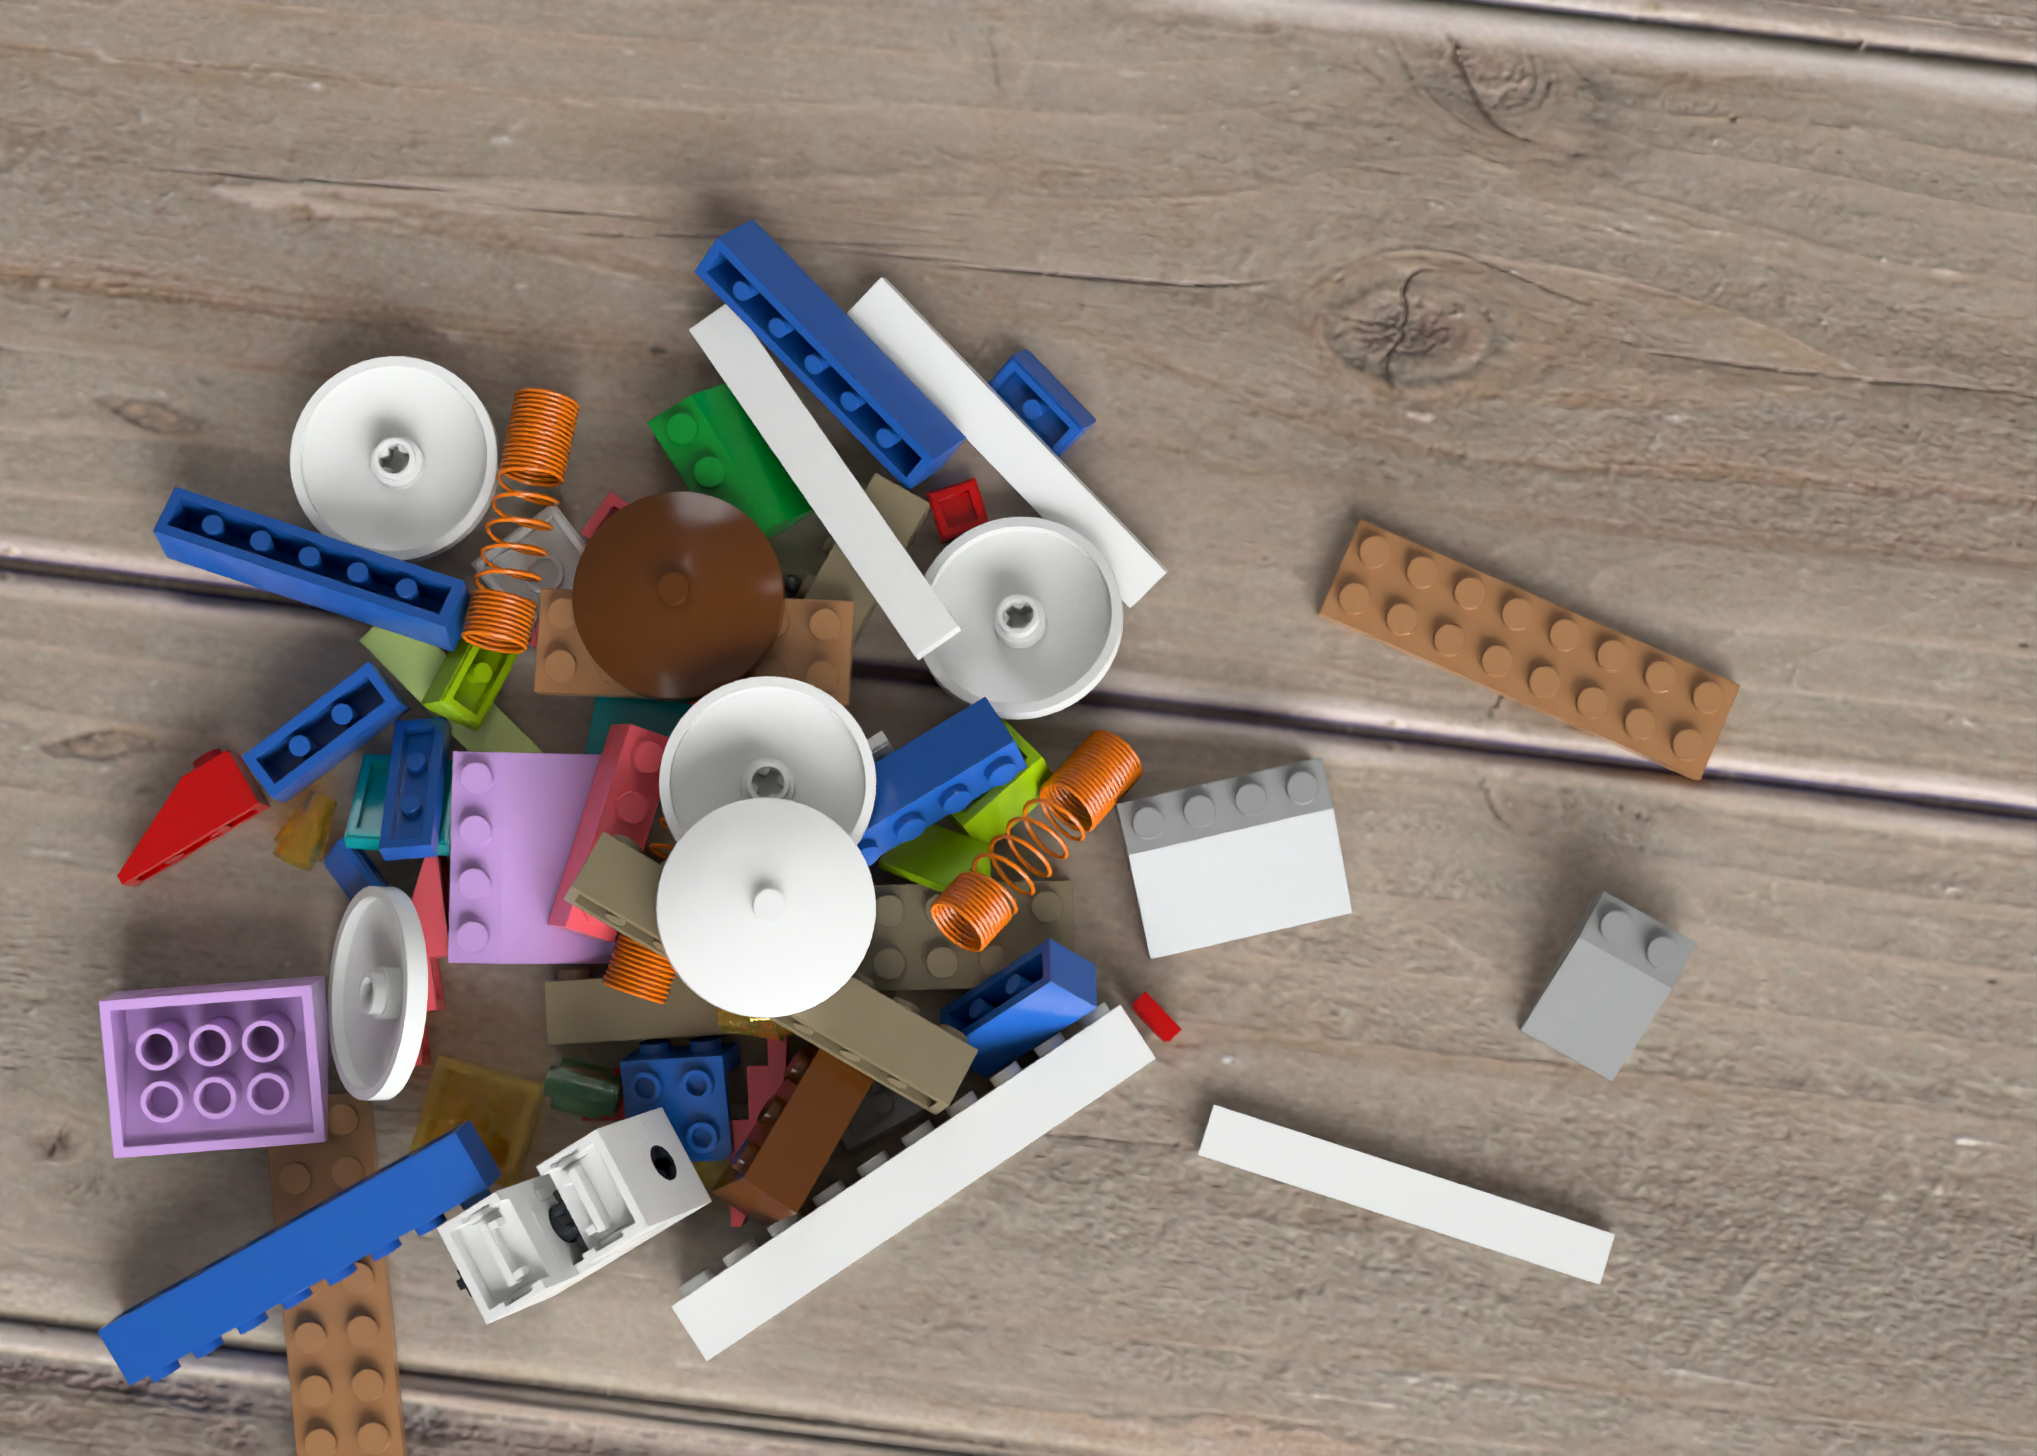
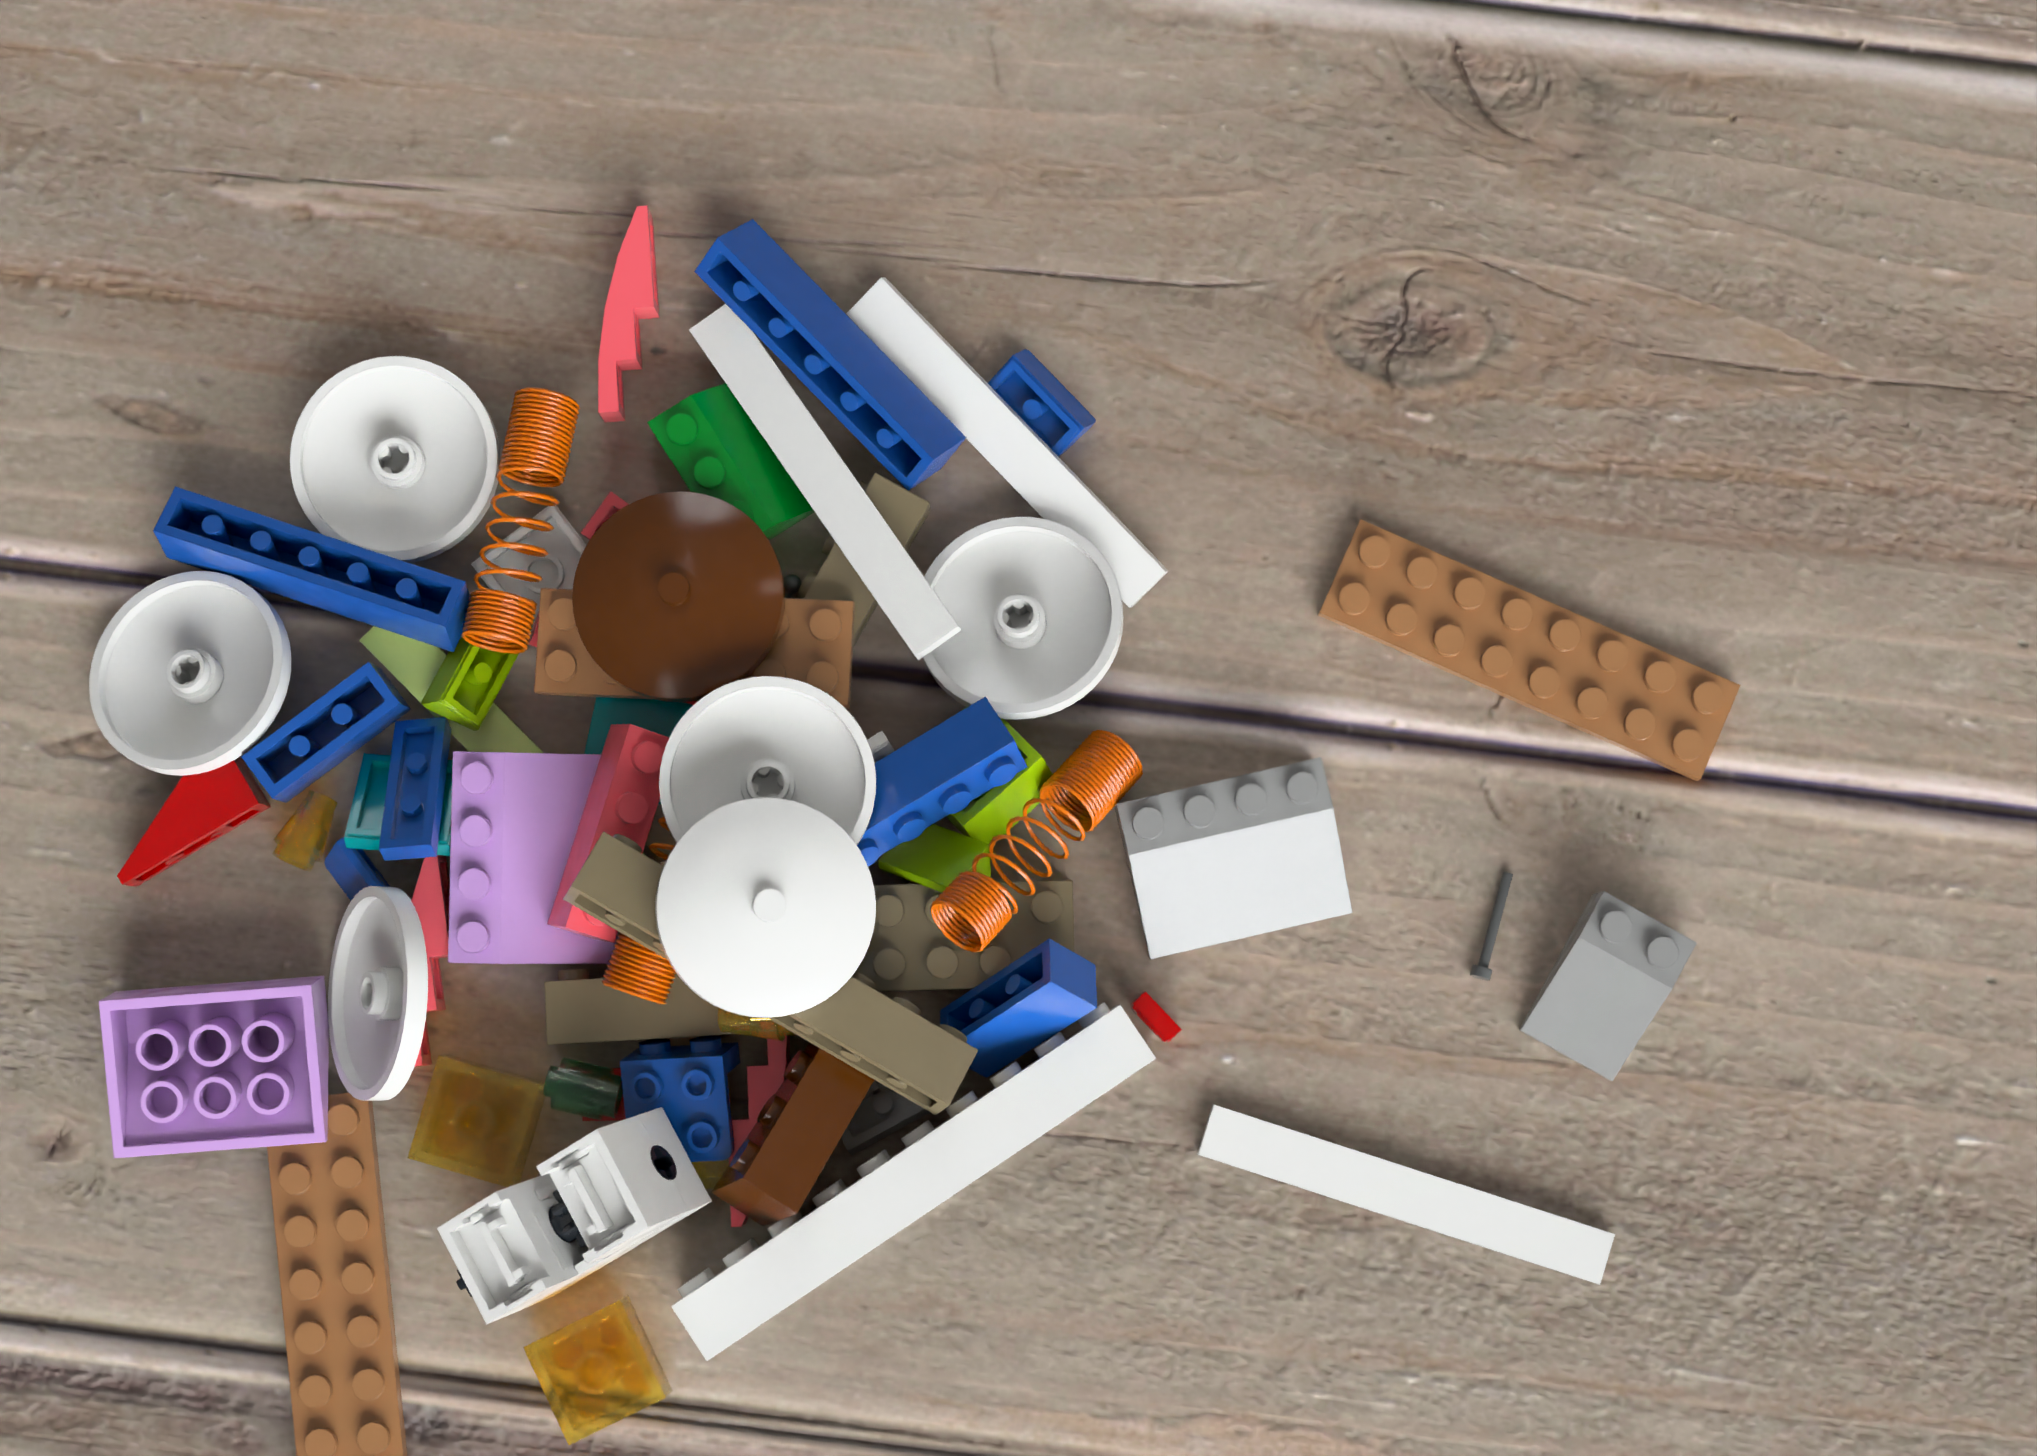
(190, 673): none -> white dish
(301, 1253): blue brick -> none
(598, 1370): none -> clear yellow brick
(630, 298): none -> coral slope
(957, 509): red tile -> none
(1481, 970): none -> dark grey piece

